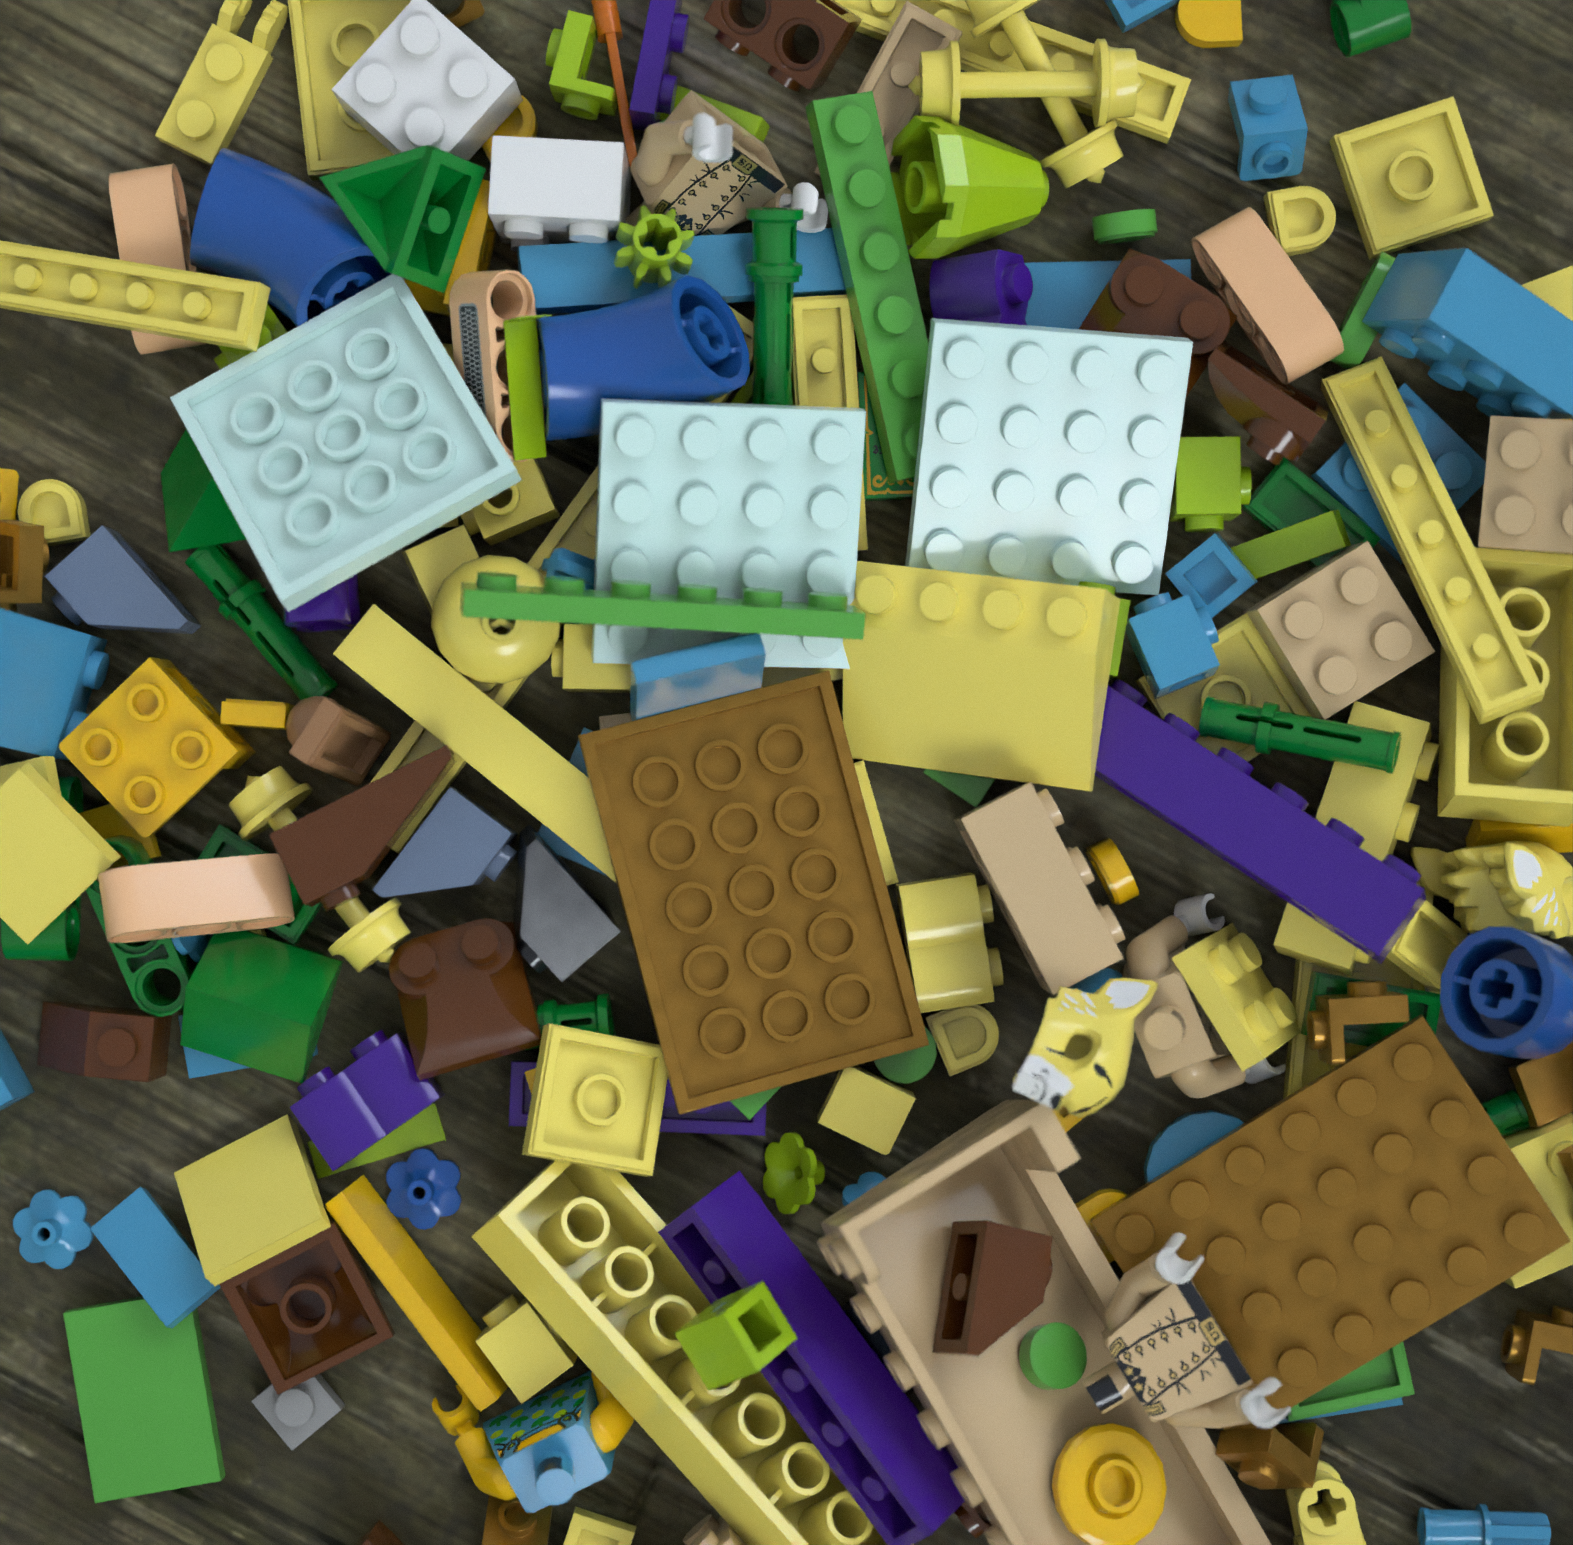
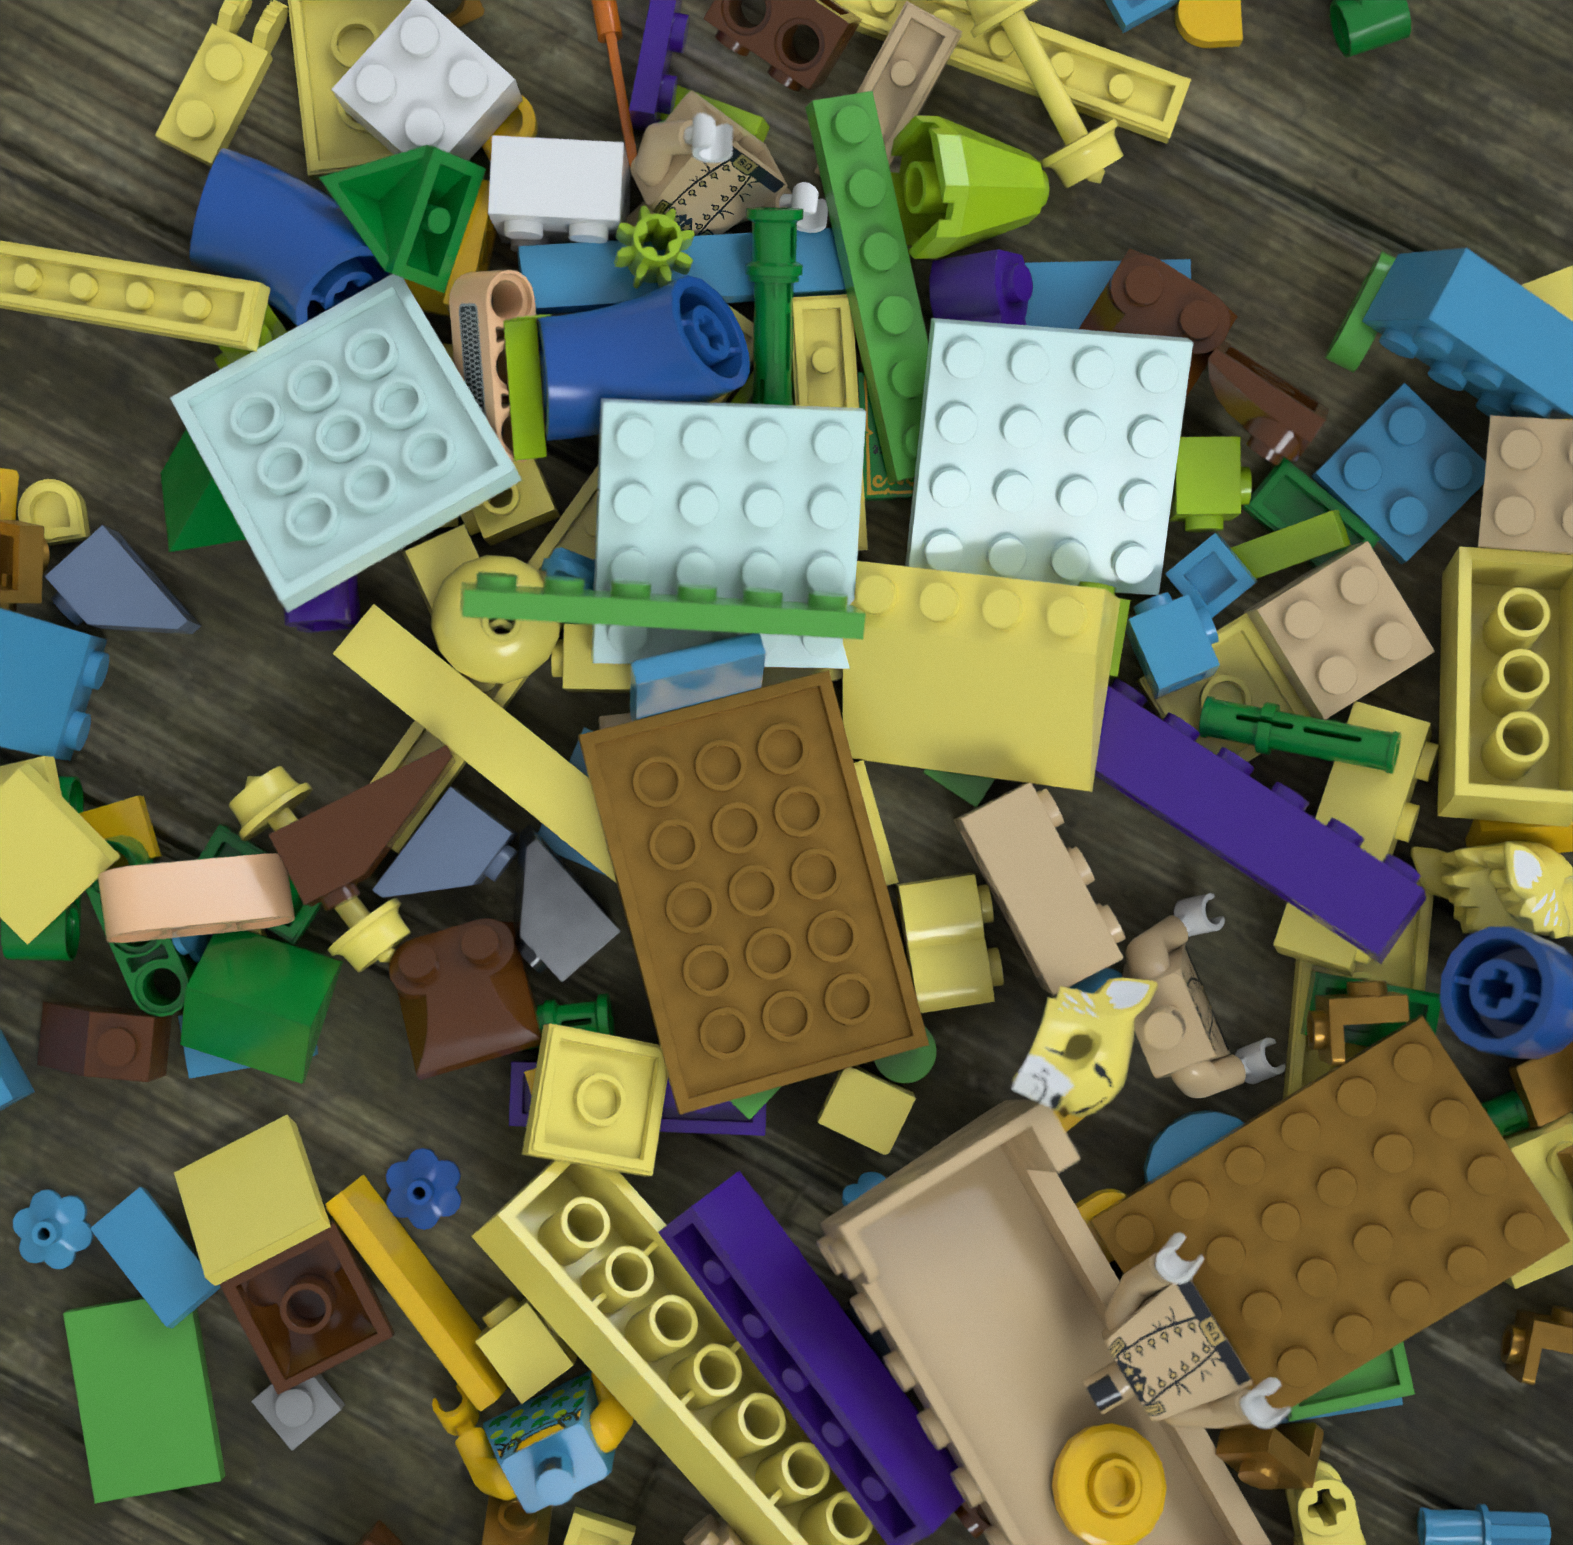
(152, 230): light nougat beam -> none
(153, 745): yellow bracket -> none
(253, 613): green pin -> none
(255, 713): yellow tile -> none
(334, 738): medium nougat tile -> none
(365, 1100): dark purple brick -> none
(415, 1133): lime piece -> none
(570, 57): lime bracket -> none
(736, 1336): lime brick -> none
(791, 1173): lime plant -> none
(963, 1036): light yellow tile -> none
(989, 1284): reddish brown slope -> none
(1052, 1356): bright green tile -> none
(1110, 83): light yellow piece -> none
(1112, 871): yellow tile -> none
(1124, 226): bright green tile -> none
(1238, 996): light yellow plate -> none
(1267, 295): light nougat beam -> none
(1268, 127): dark azure bracket -> none
(1300, 218): light yellow tile -> none
(1411, 177): light yellow tile -> none
(1427, 946): light yellow tile -> none
(1432, 541): light yellow tile -> none

